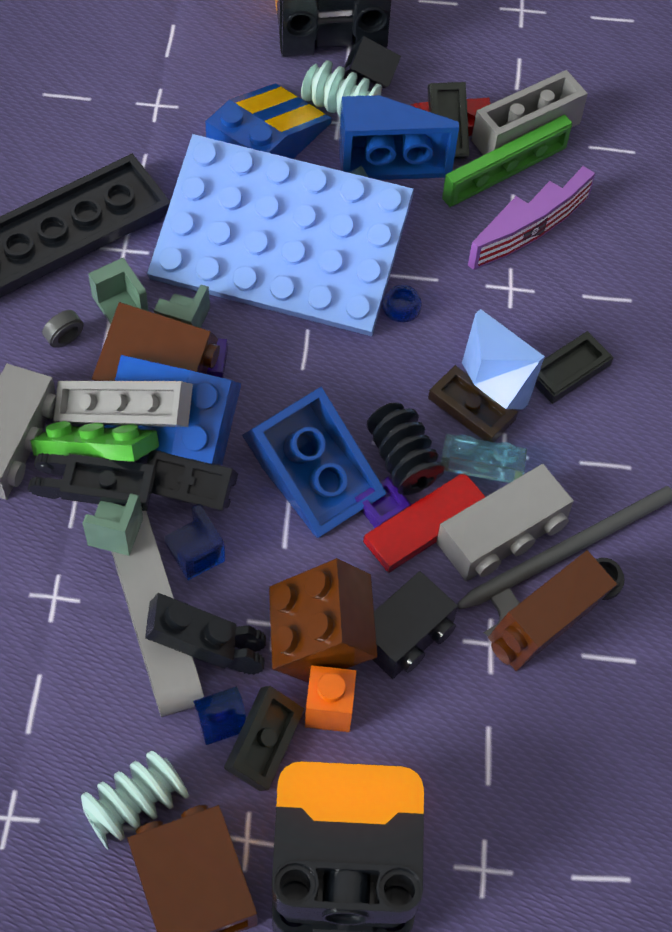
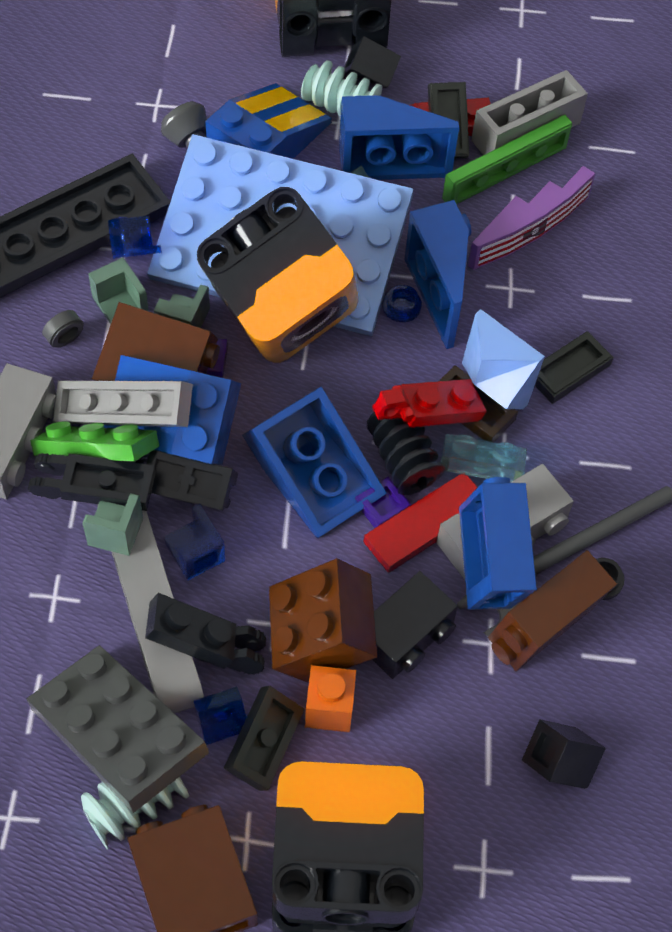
(117, 727): none -> dark grey plate
(131, 237): none -> clear blue panel
(183, 122): none -> dark grey cone
(280, 274): none -> piece
(431, 403): none -> red hinge
(438, 262): none -> blue slope
(497, 545): none -> blue window
(563, 754): none -> black panel

